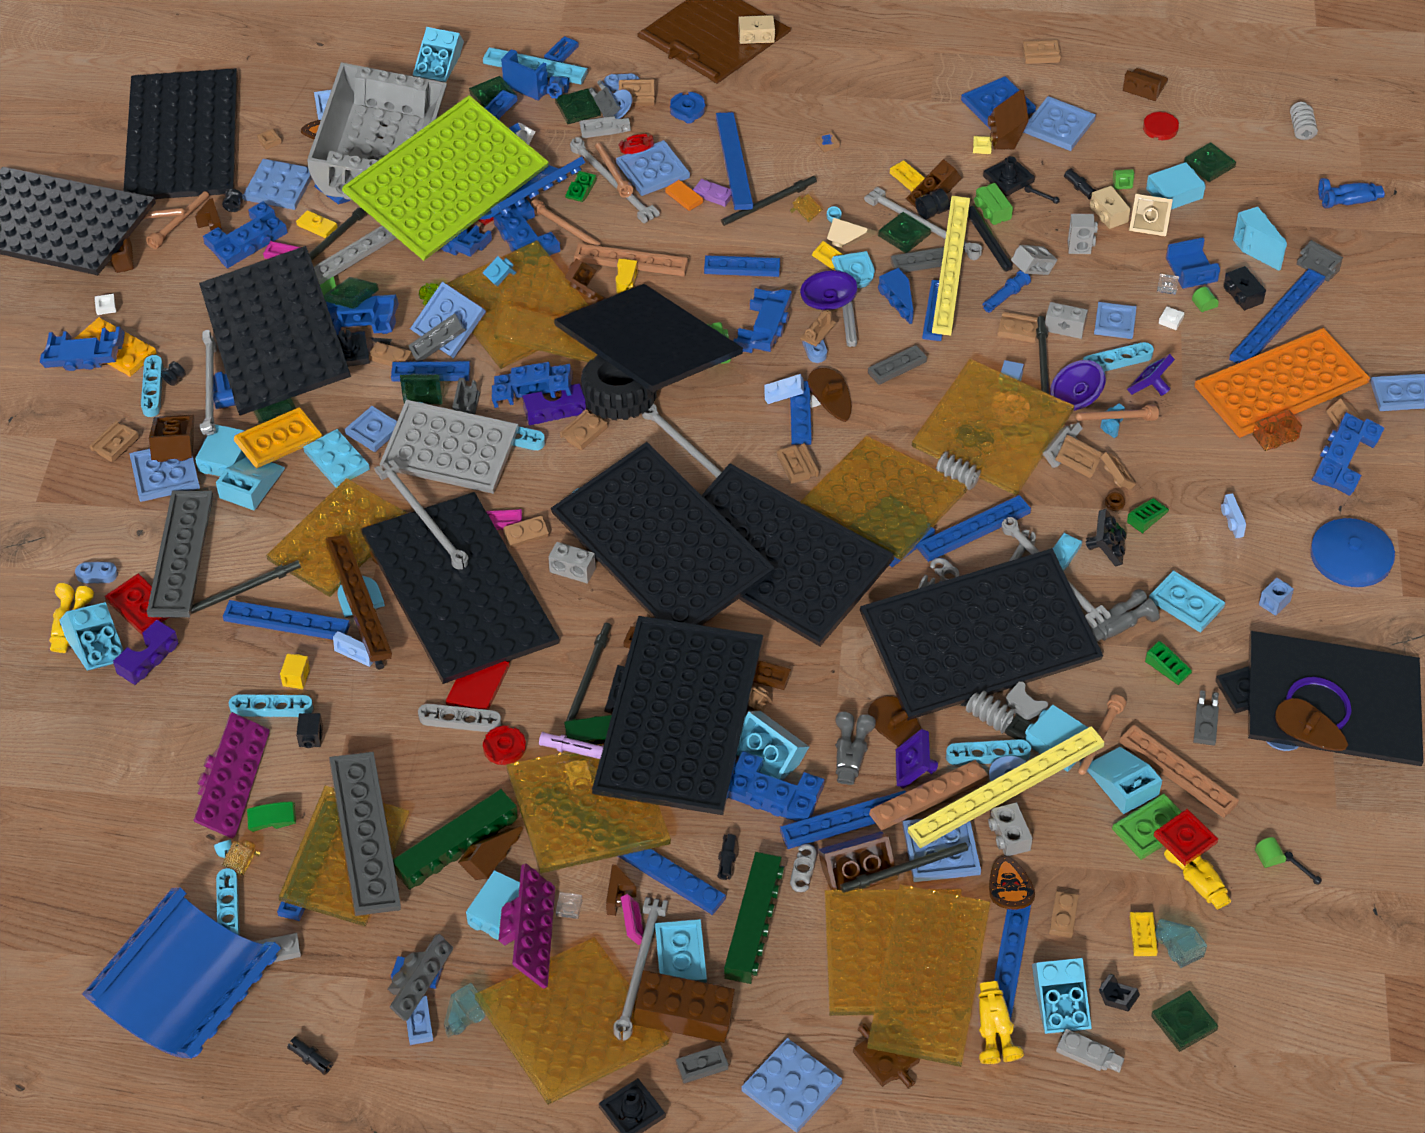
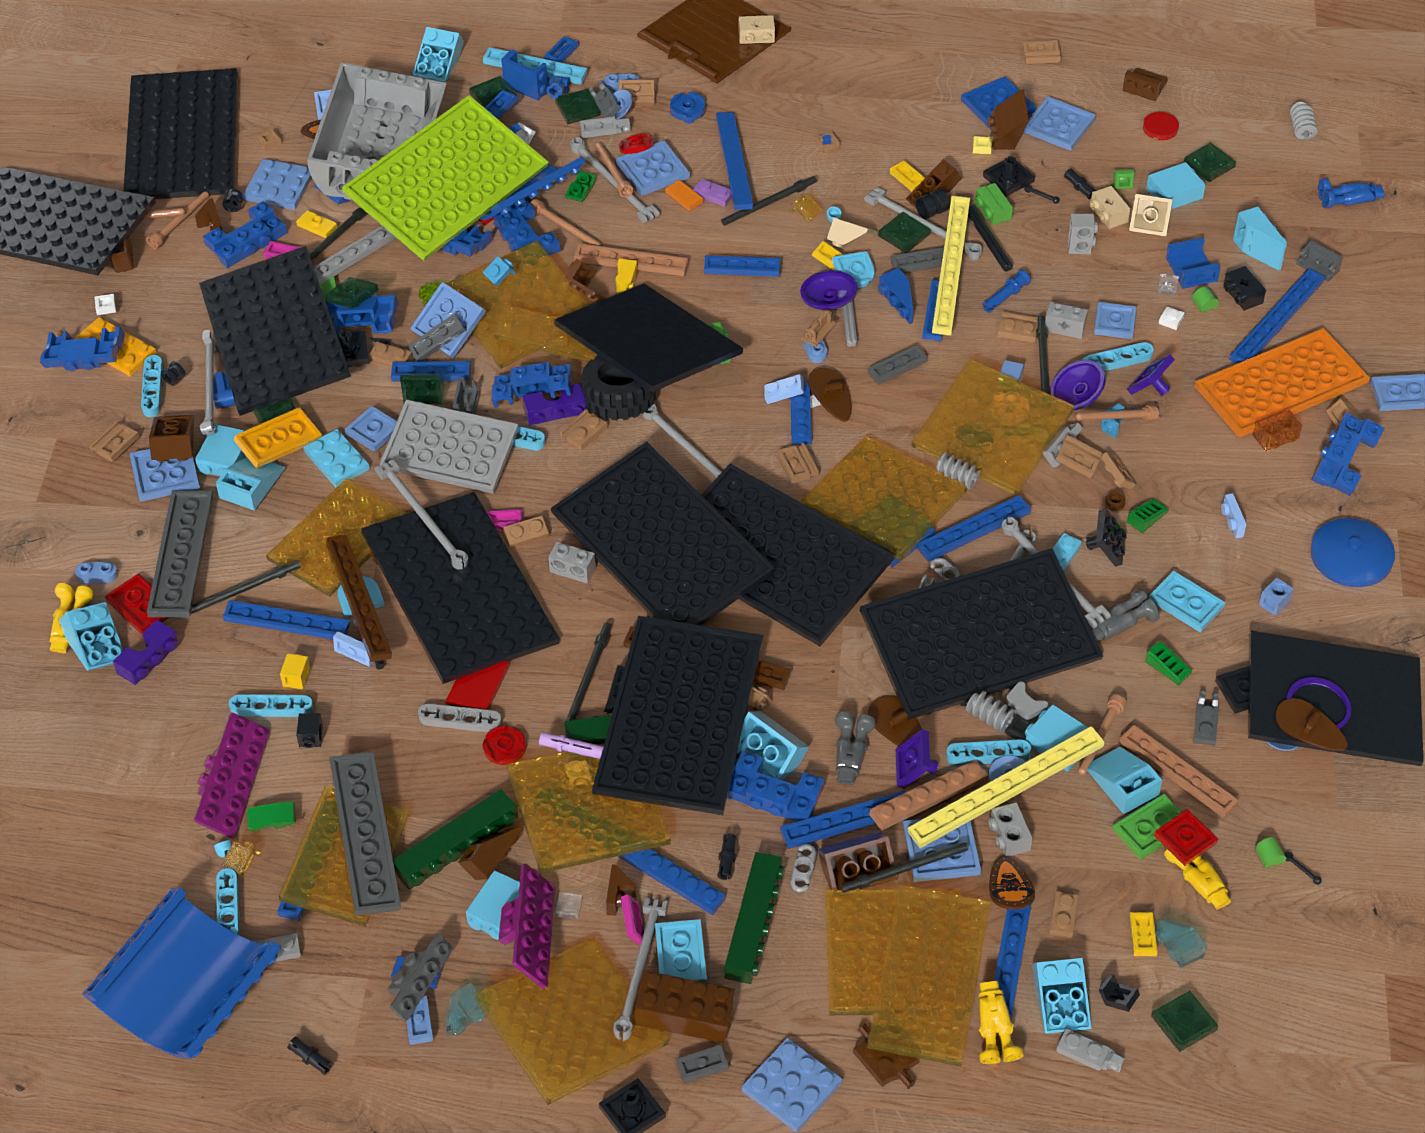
(769, 322): blue bracket -> none
(1034, 259): light grey brick -> none

